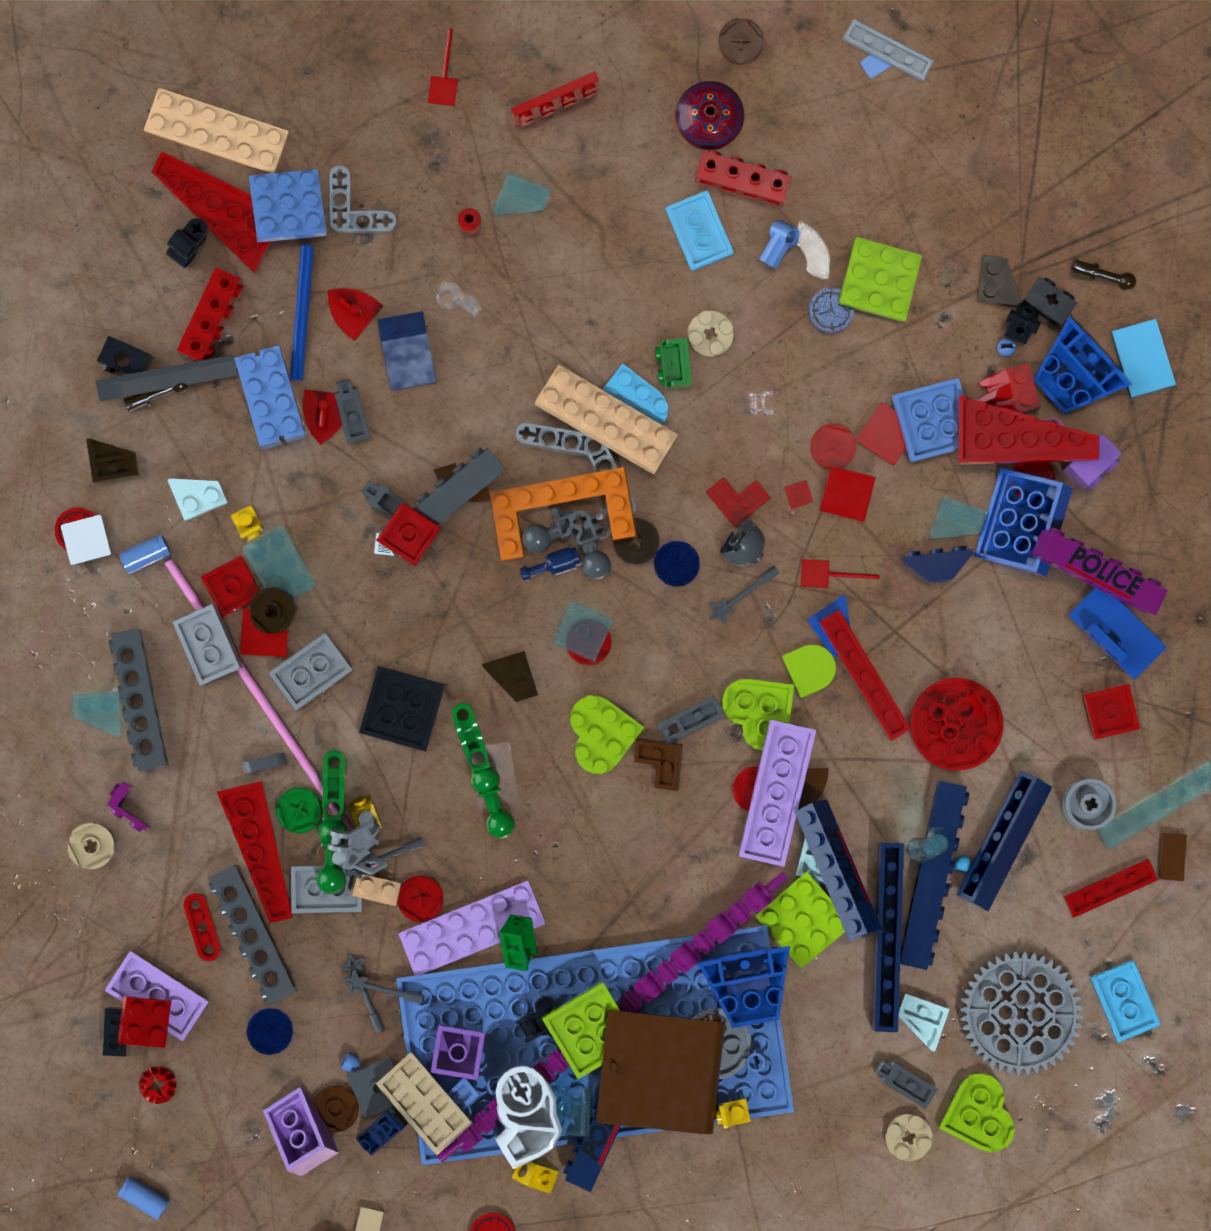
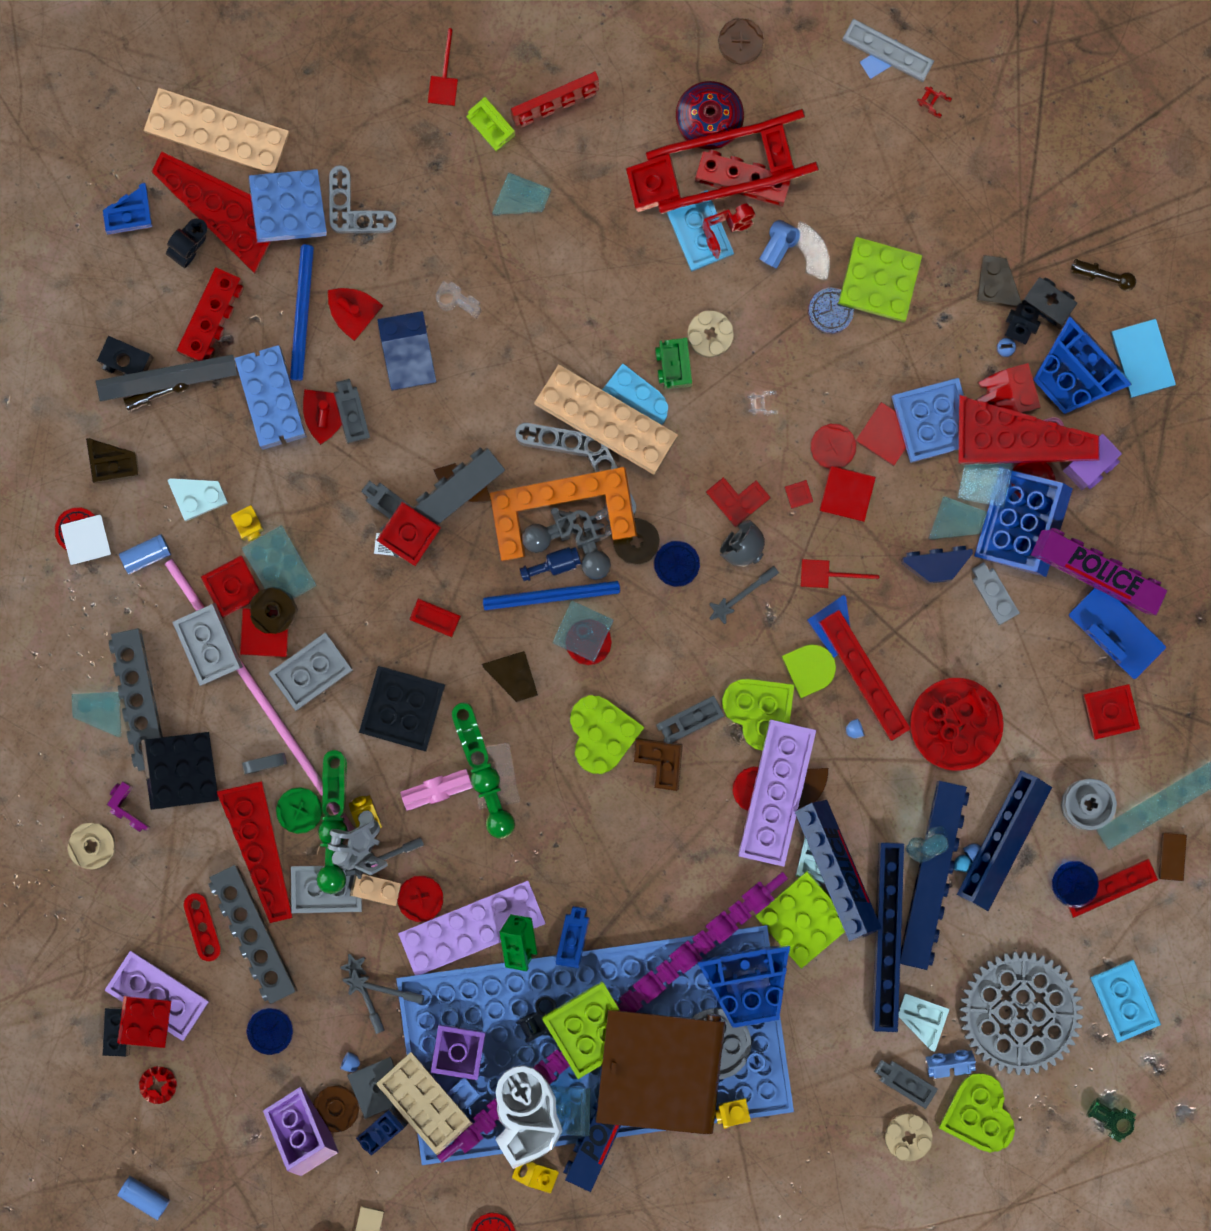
(129, 213): none -> blue wing
(179, 770): none -> black plate
(435, 618): none -> red tile
(436, 790): none -> bright pink piece
(469, 228): red brick -> none
(490, 124): none -> lime hinge
(551, 595): none -> blue axle
(573, 938): none -> blue hinge
(656, 183): none -> red plate
(739, 221): none -> red piece
(854, 729): none -> medium blue hinge
(929, 90): none -> red piece
(940, 1064): none -> medium blue hinge
(971, 851): none -> medium blue hinge
(986, 483): none -> clear light blue plate
(994, 593): none -> light grey hinge
(1075, 884): none -> clear blue tile
(1111, 1119): none -> clear green connector

